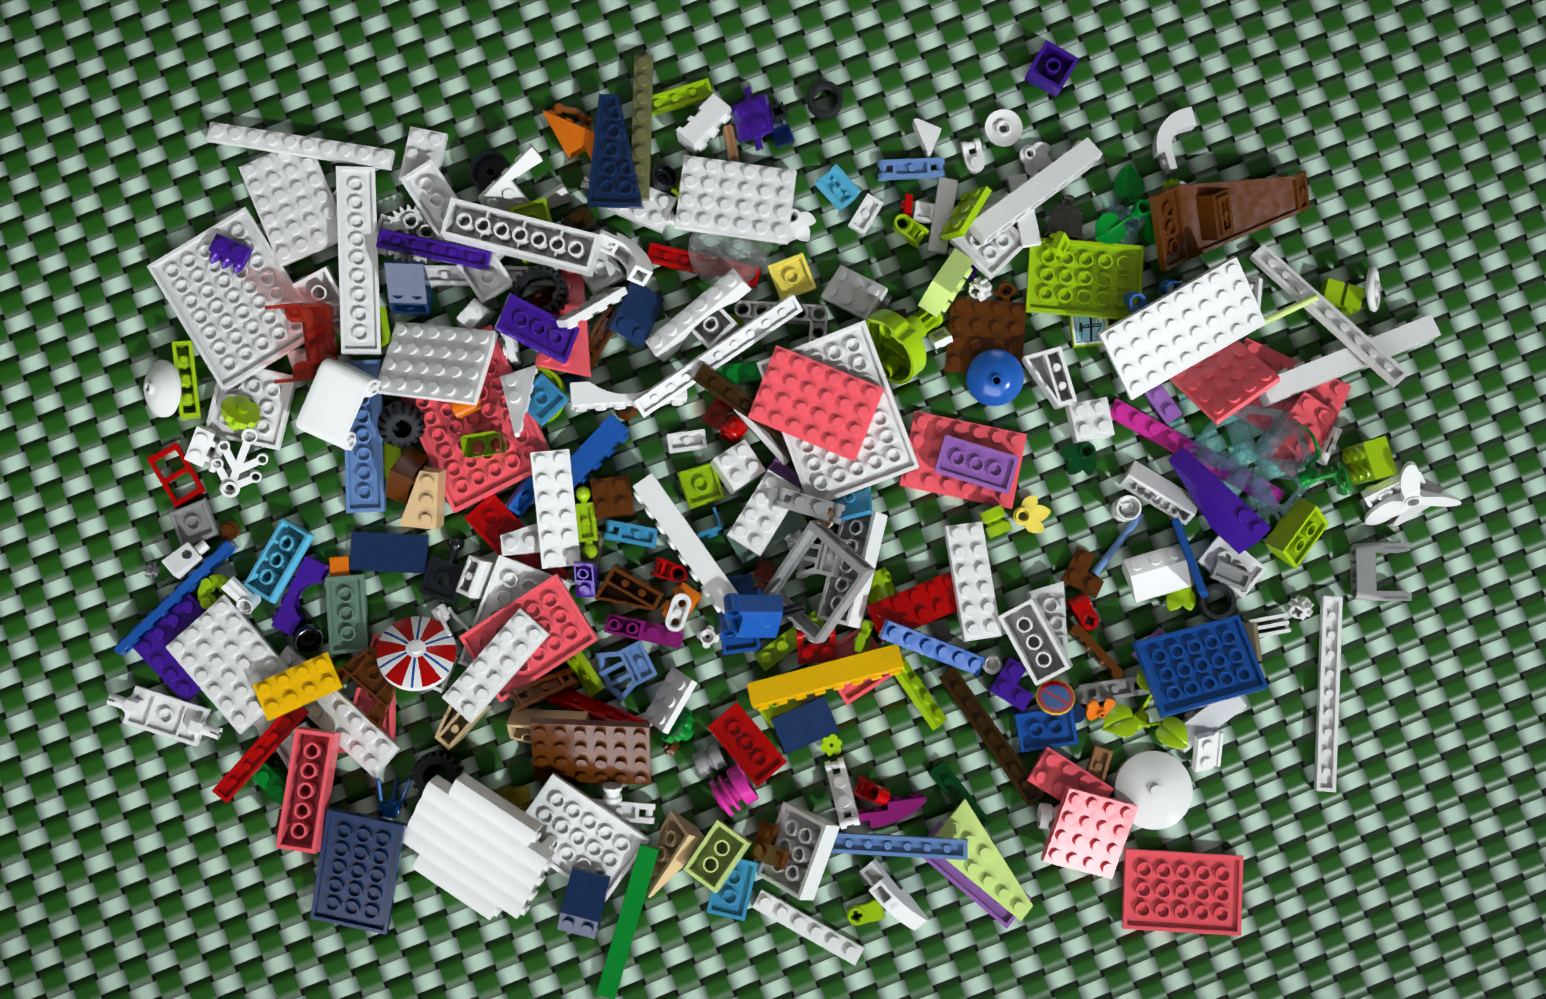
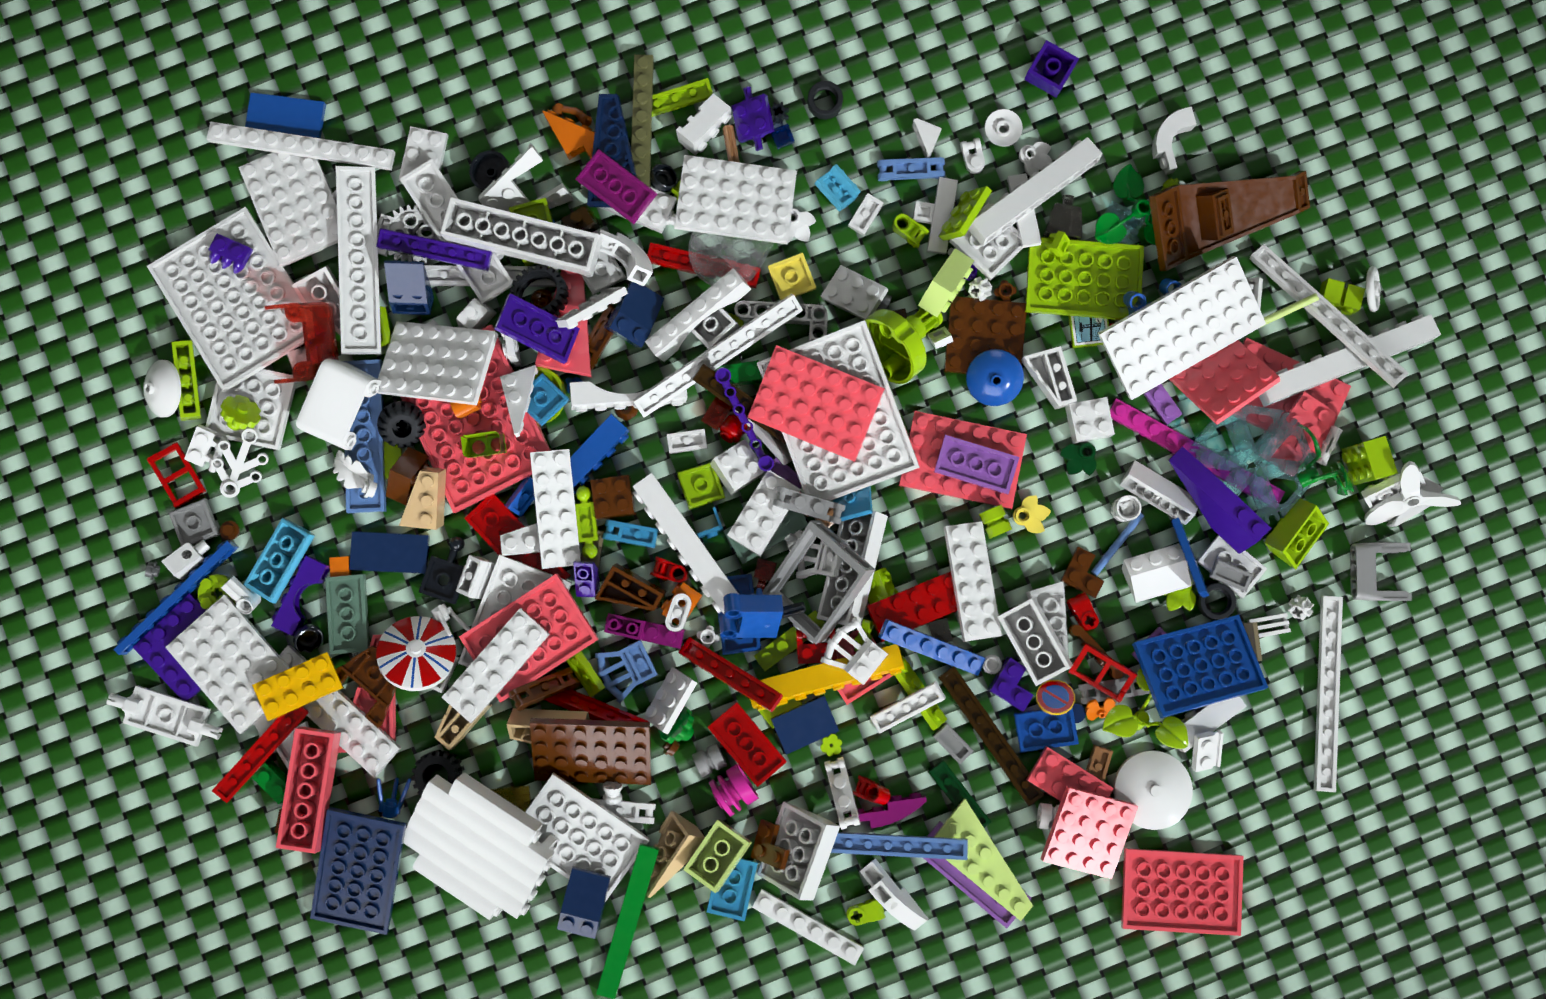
(286, 115): none -> blue tile
(354, 474): none -> white plant
(616, 186): none -> magenta tile
(723, 376): none -> dark purple bar
(731, 674): none -> red plate
(864, 661): none -> white plate
(906, 204): red plate -> none
(907, 707): none -> white tile
(953, 743): none -> light grey tile
(1109, 661): none -> red window

